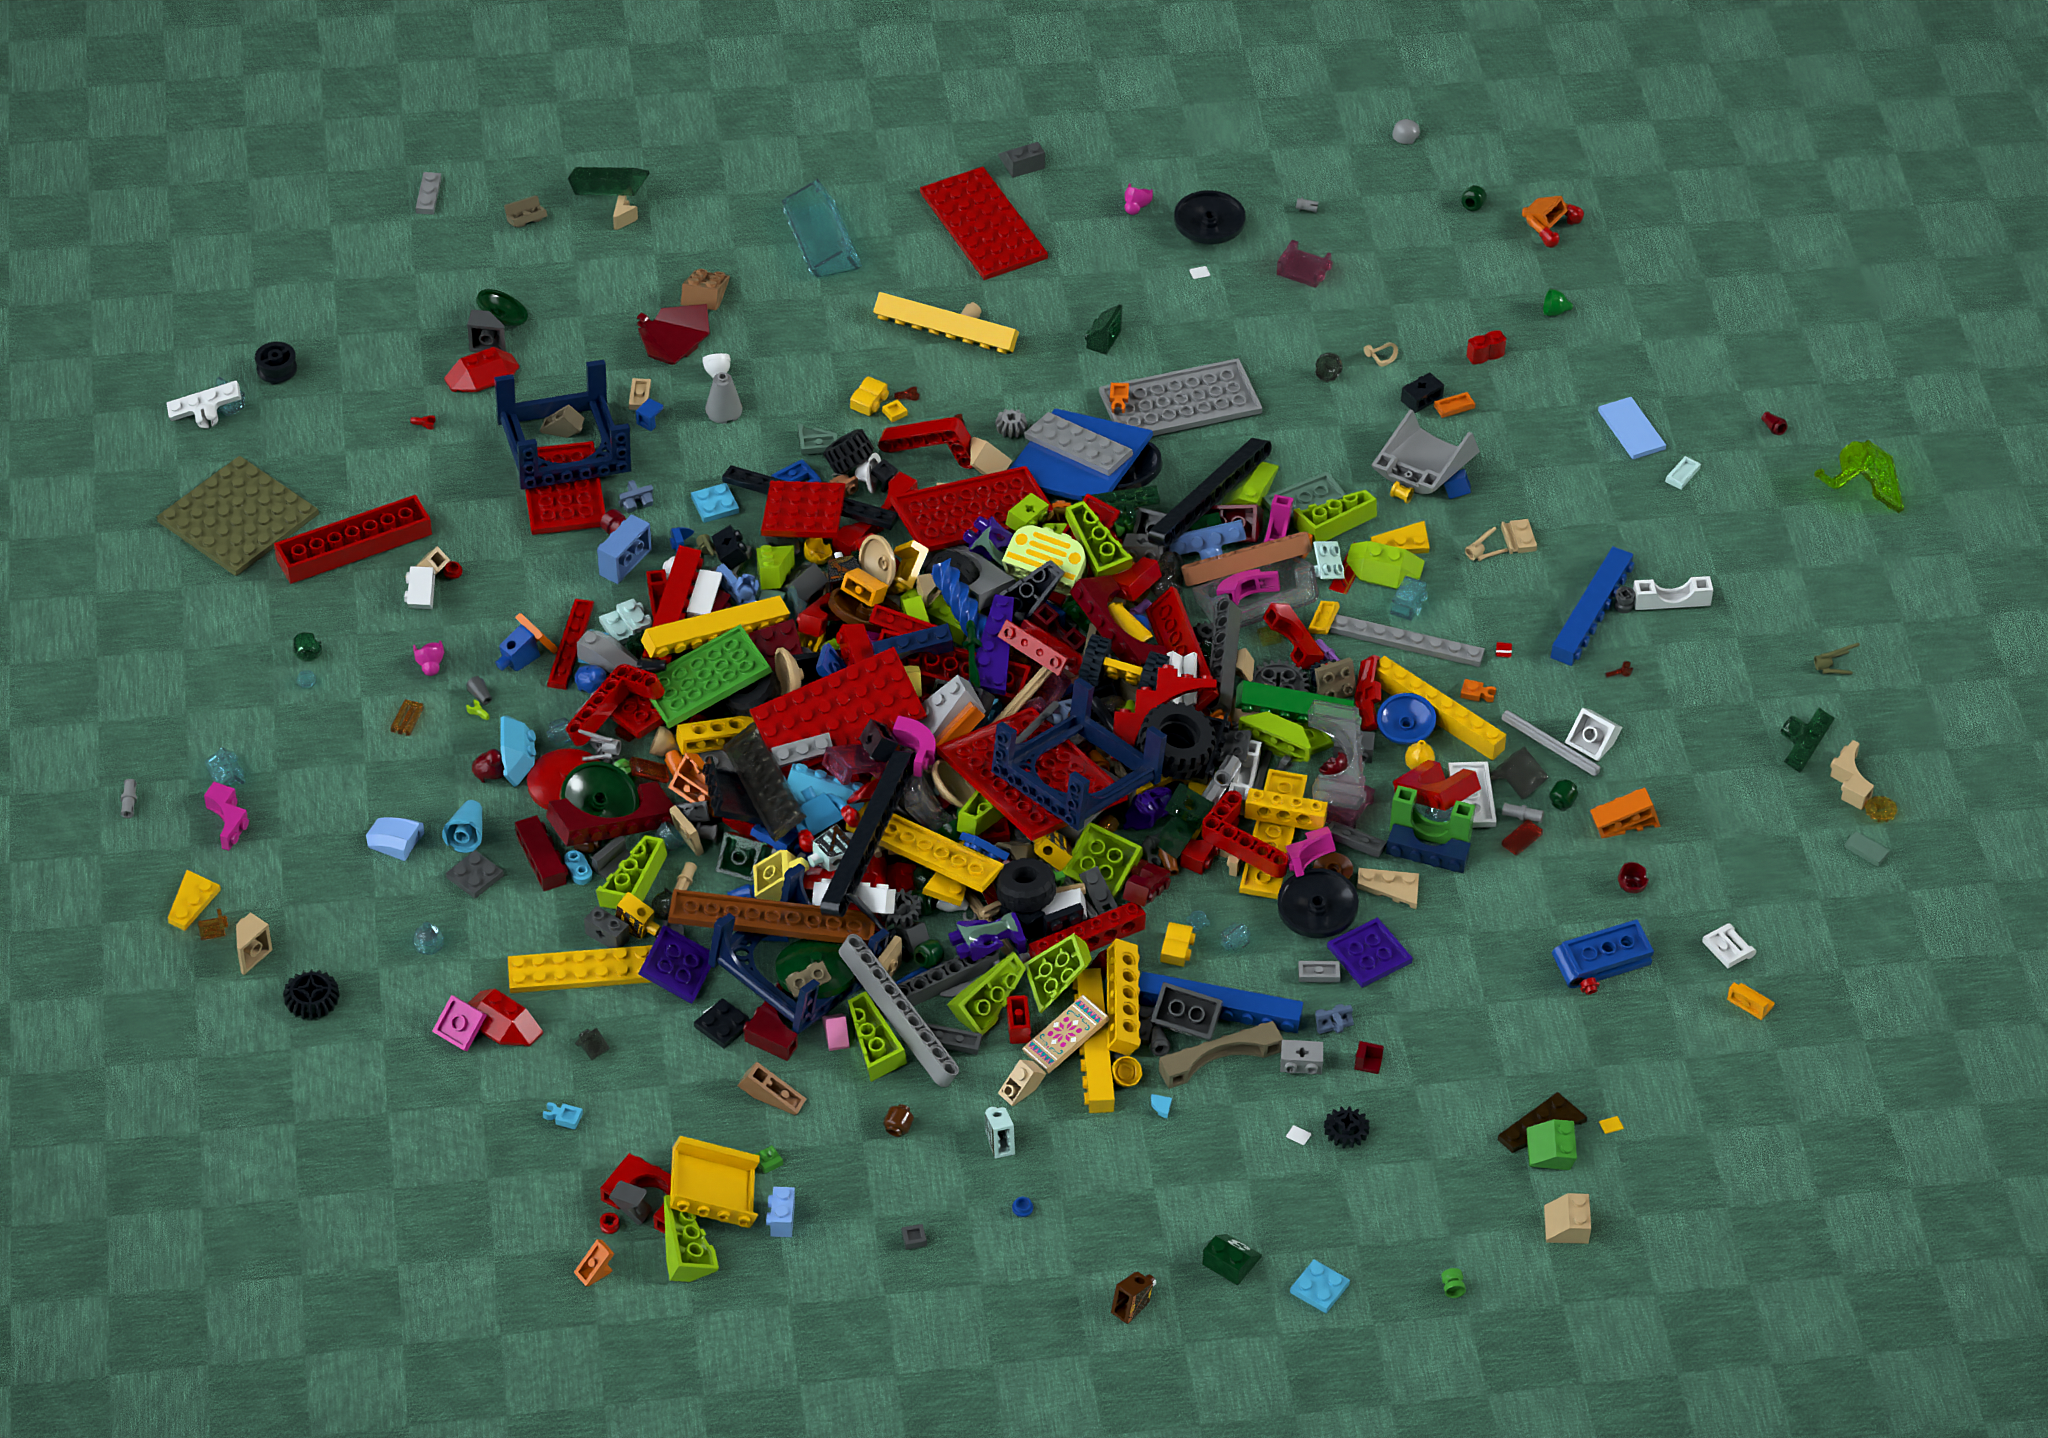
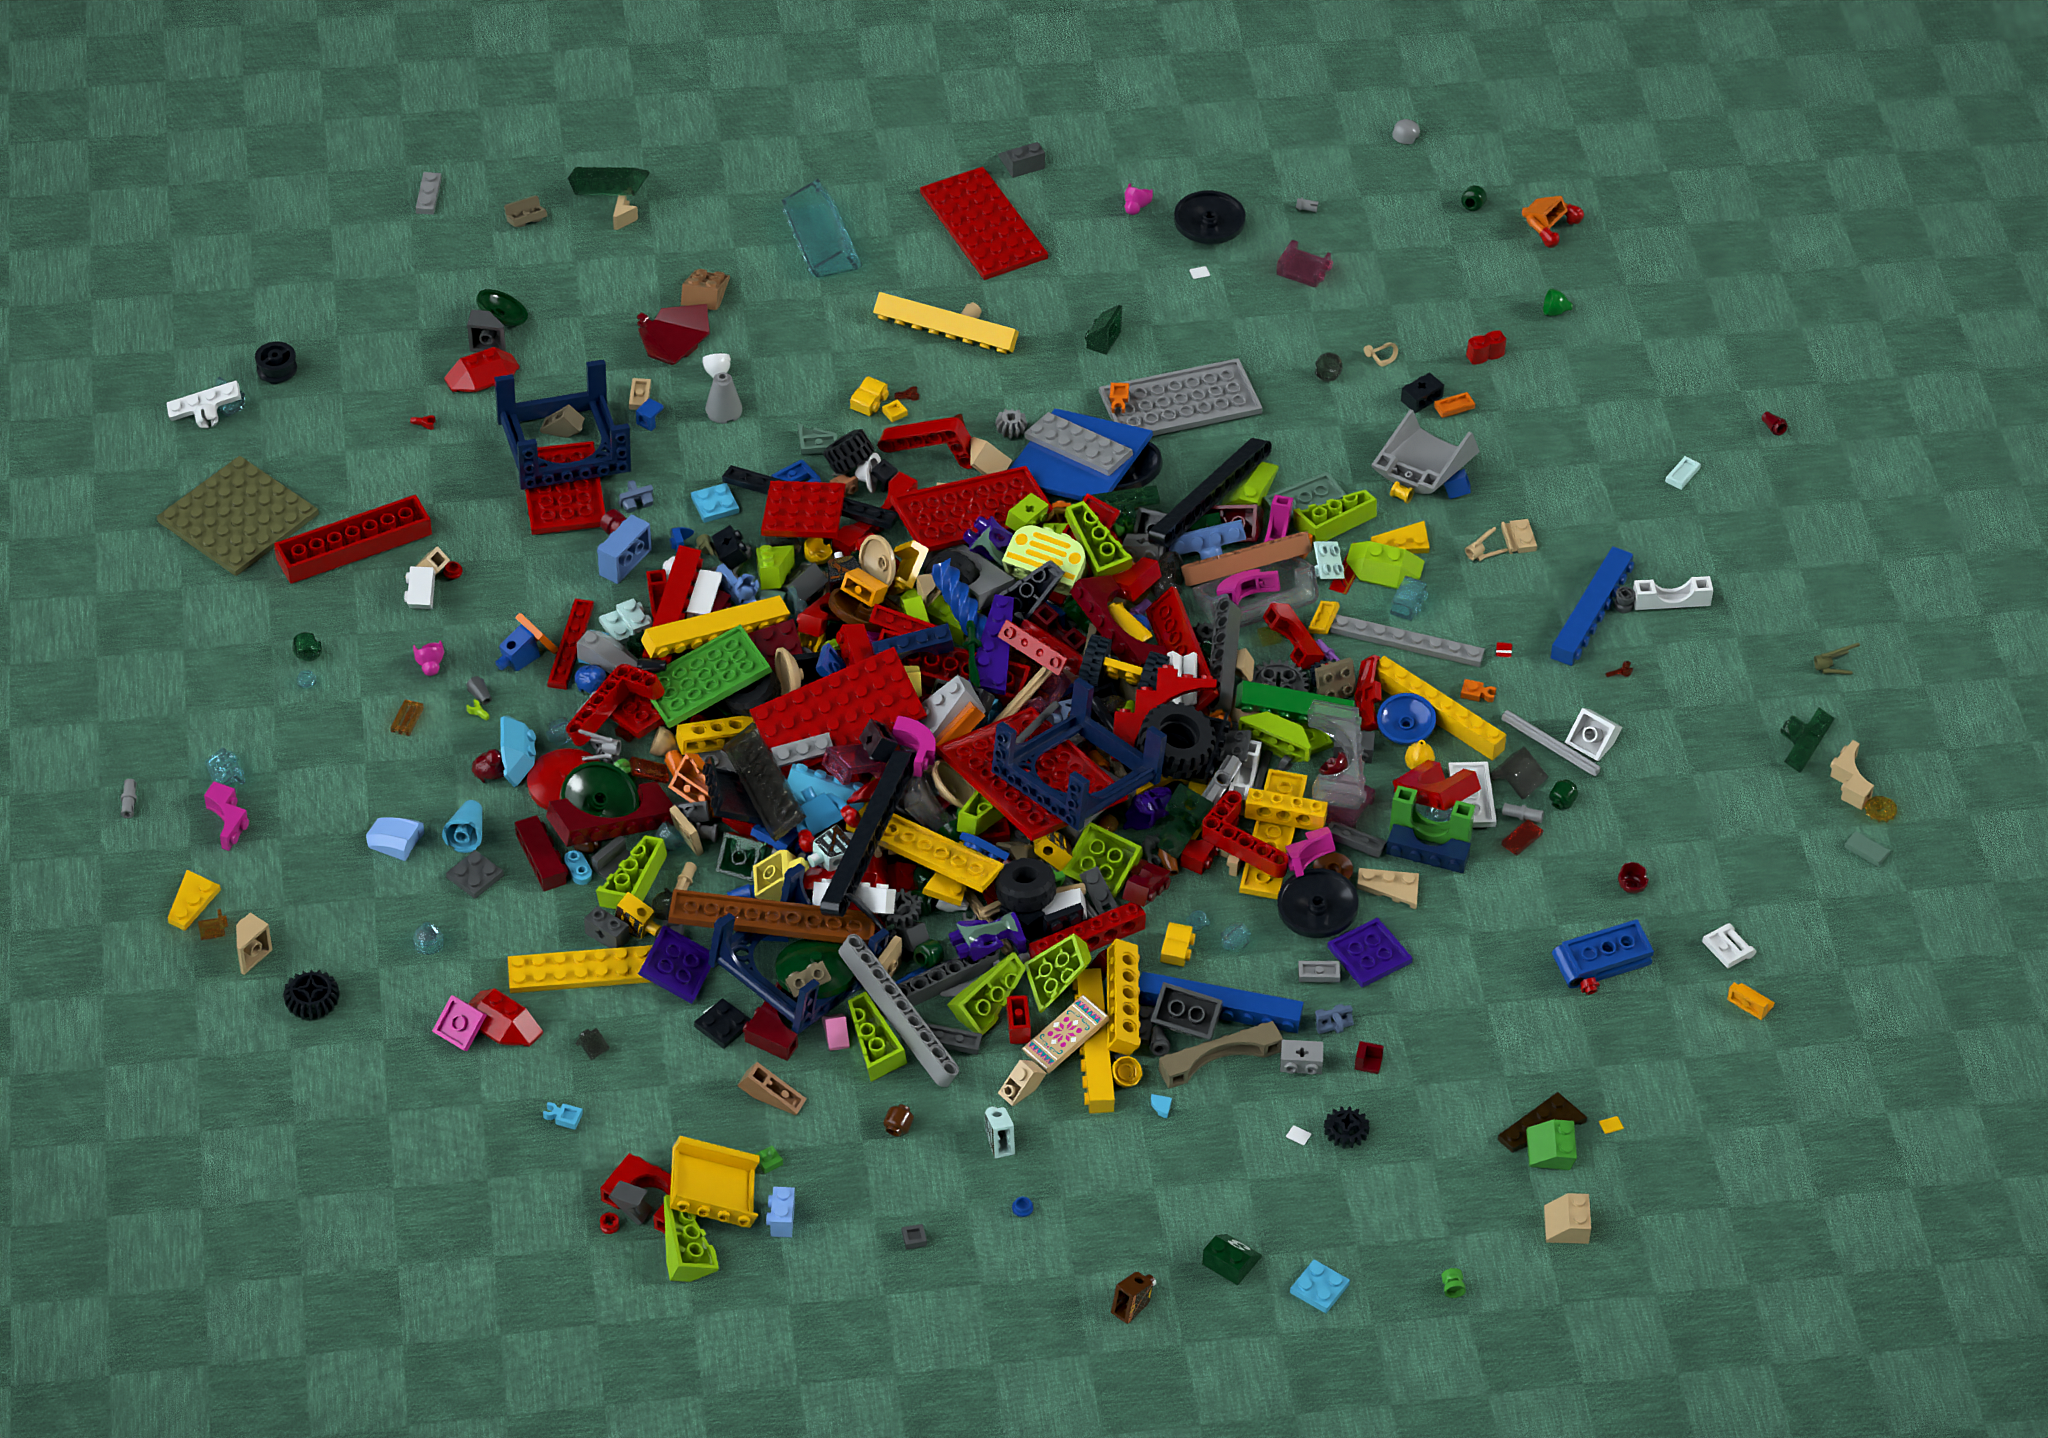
(595, 1263): orange slope -> none
(1625, 814): orange wedge -> none
(1632, 428): light blue tile -> none
(1874, 465): clear neon green plate -> none

